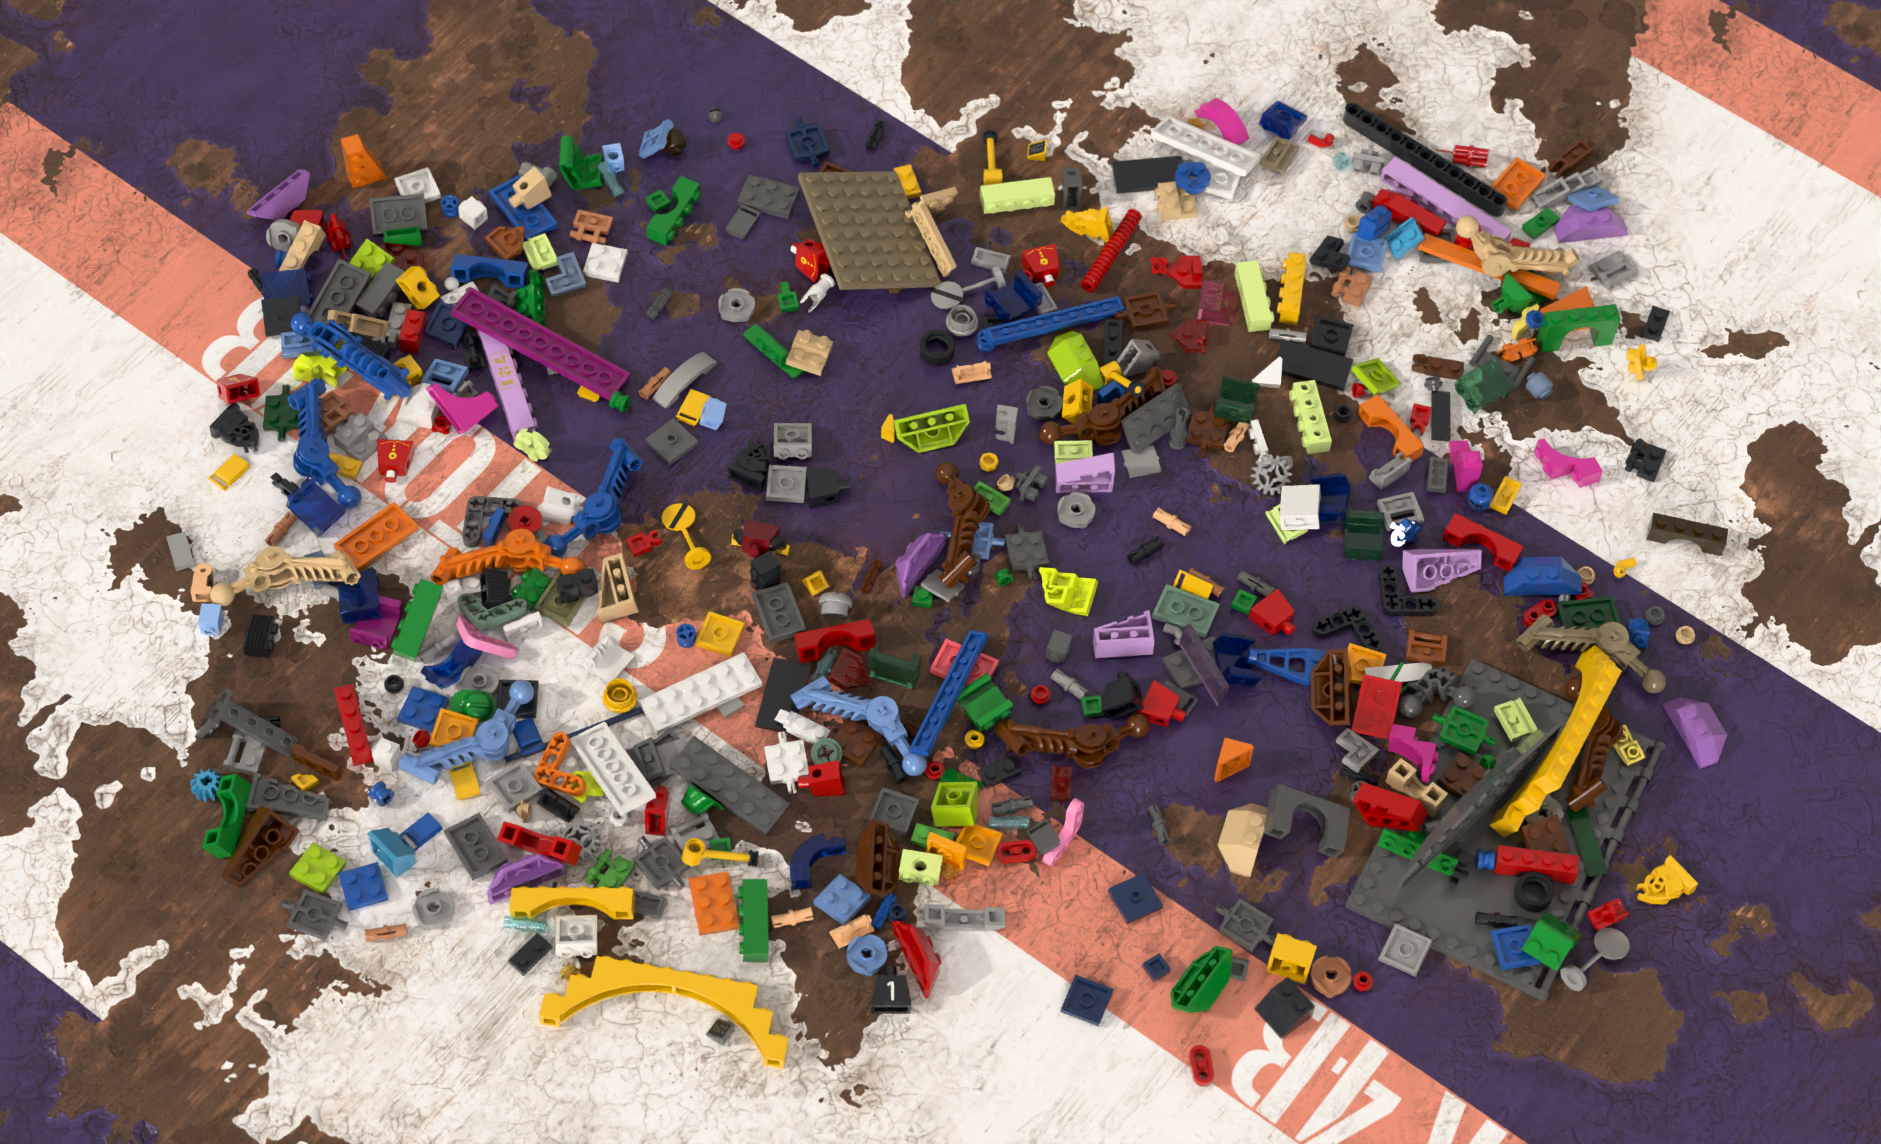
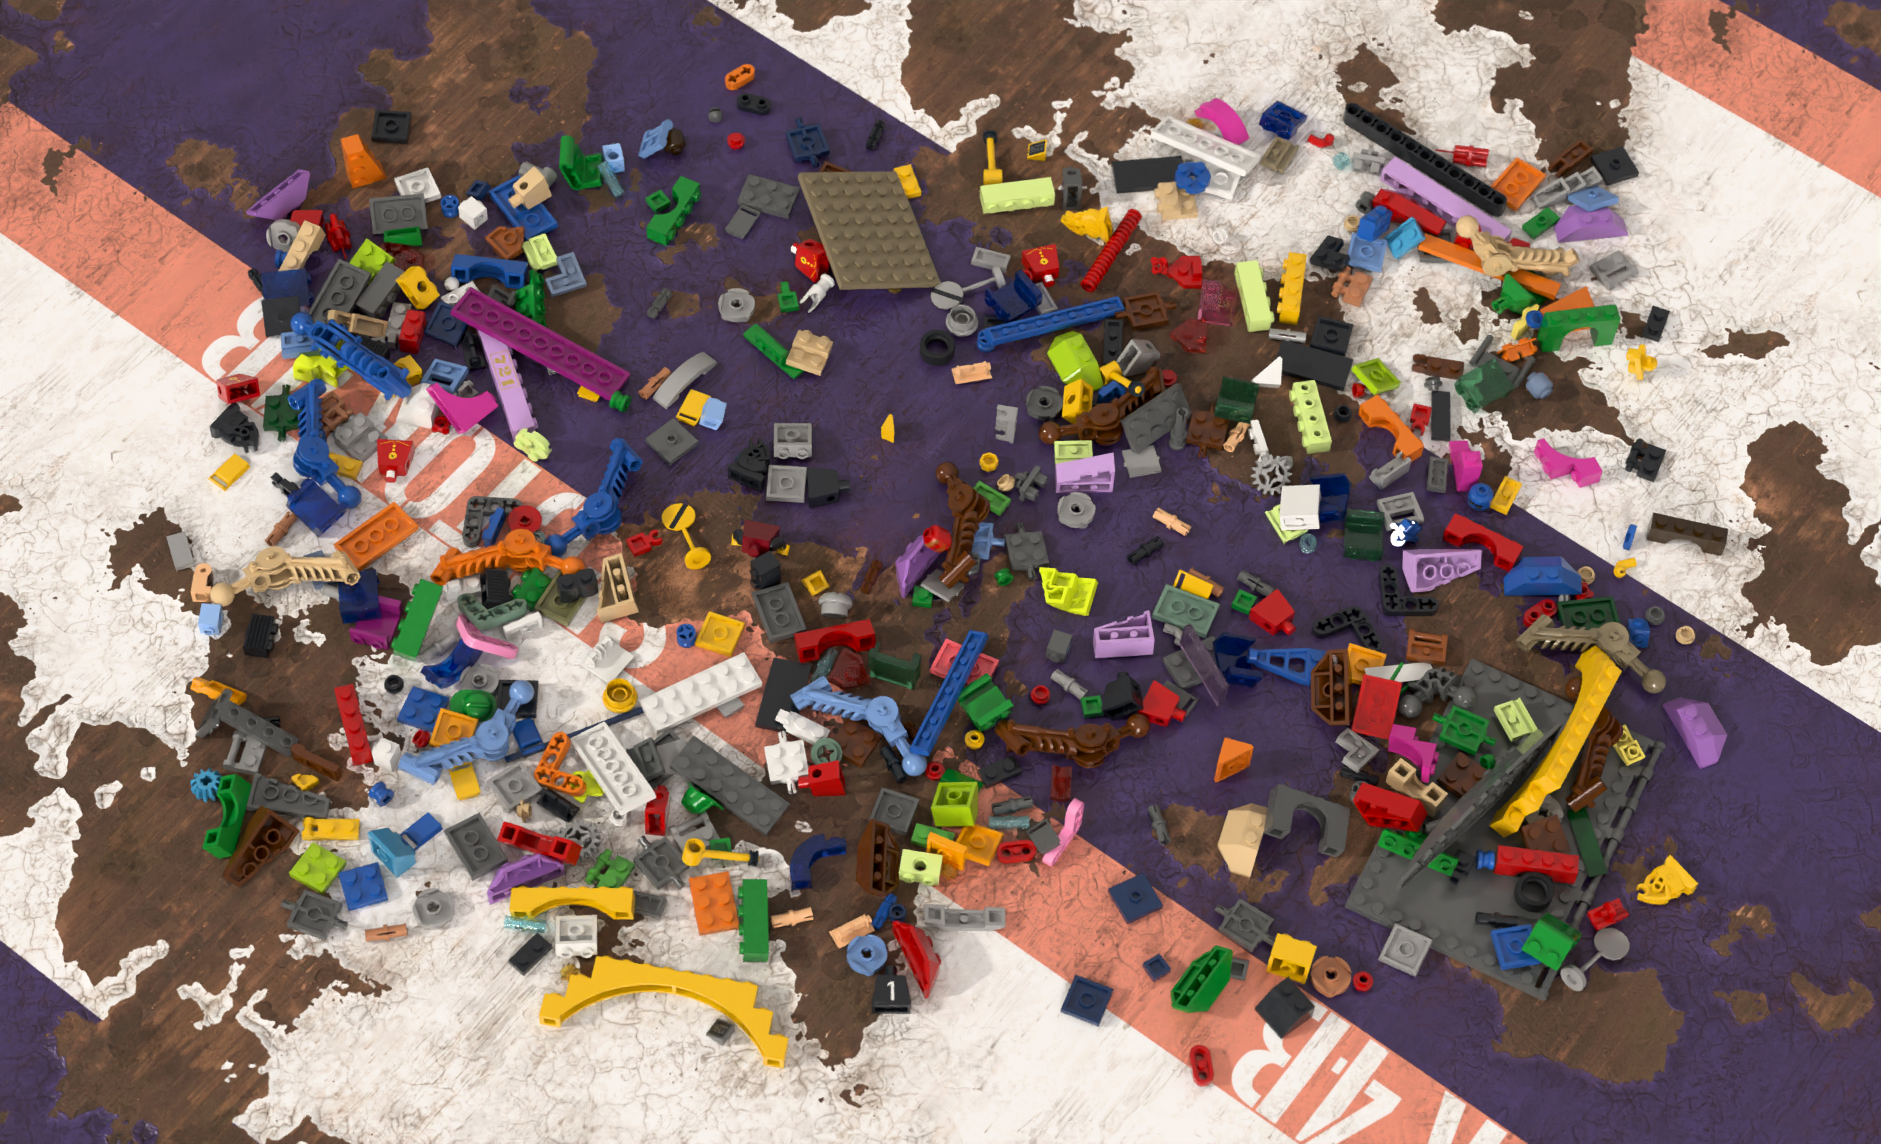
(214, 689): none -> light orange hinge
(330, 829): none -> yellow plate
(391, 126): none -> black plate
(478, 190): none -> dark blue plate
(559, 506): white torso -> none
(591, 222): nougat plate -> none
(605, 262): white plate -> none
(740, 77): none -> orange beam
(752, 104): none -> black plate
(842, 899): medium blue plate -> none
(921, 212): tan bracket -> none
(932, 428): lime wedge -> none
(937, 538): none -> red head
(1303, 546): none -> clear light blue bush
(1614, 166): none -> black plate
(1629, 537): none -> blue tile

